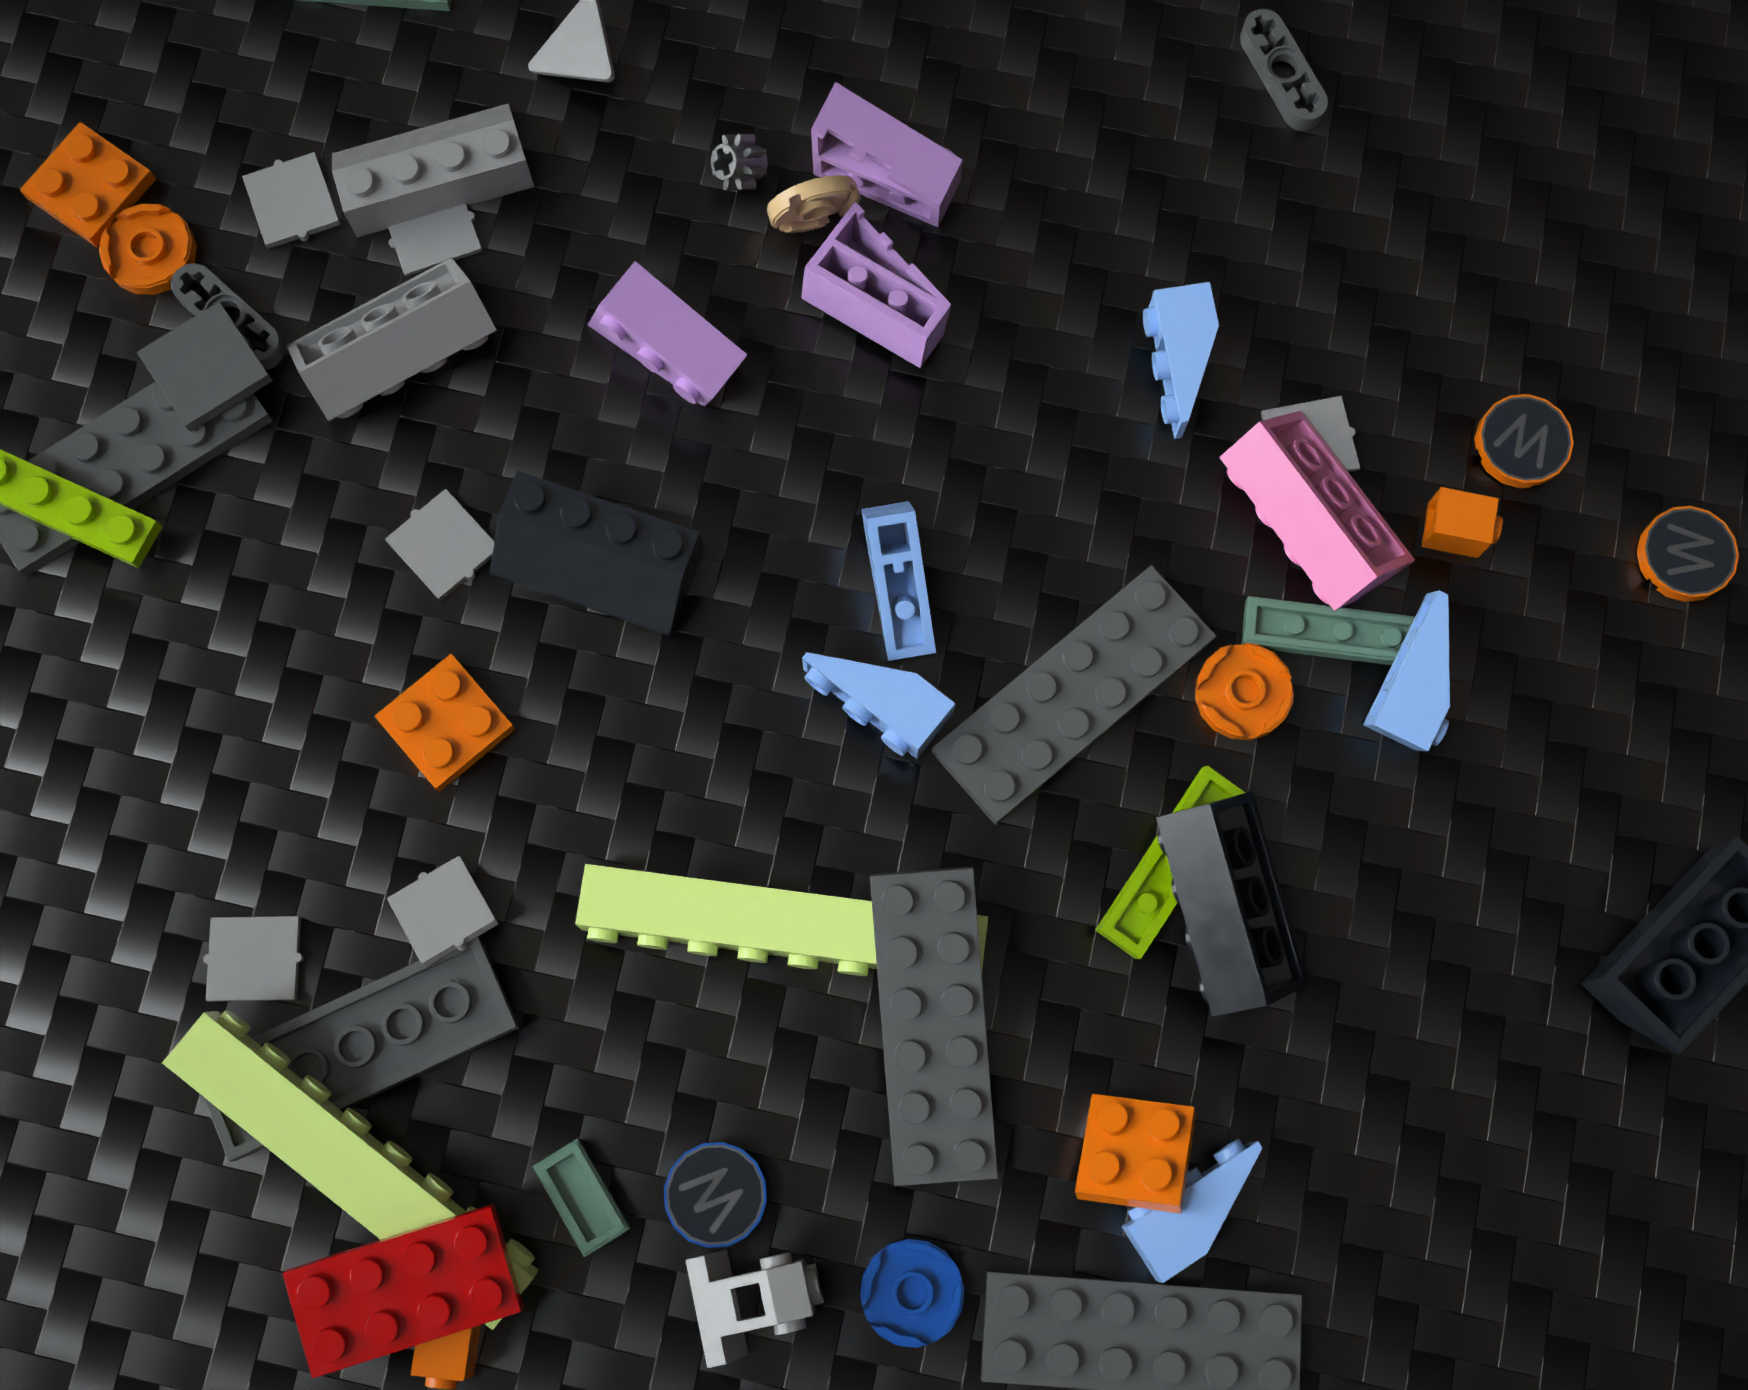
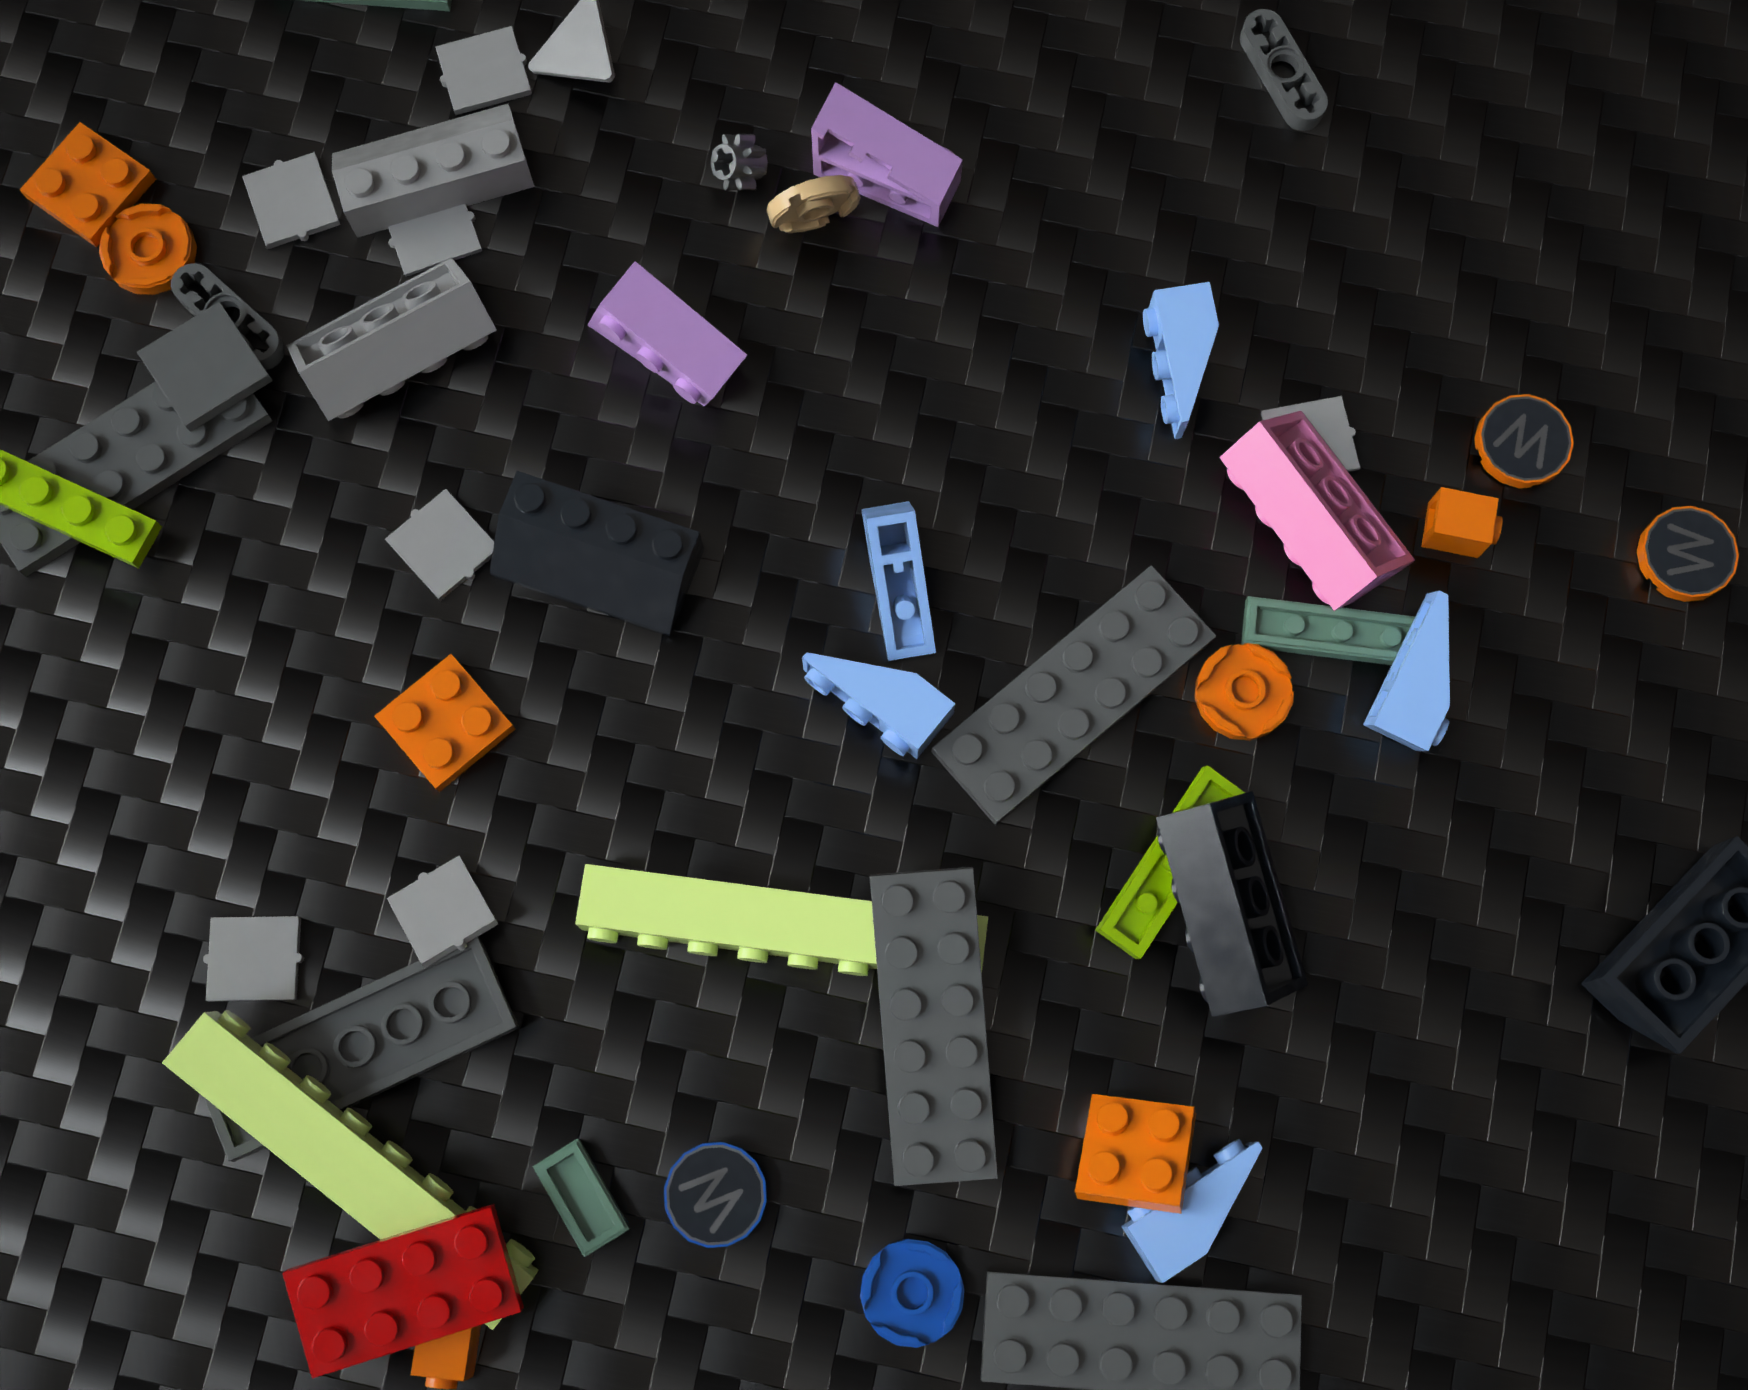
(483, 70): none -> light grey piece
(787, 1293): light grey tile -> none
(874, 290): lavender wedge -> none

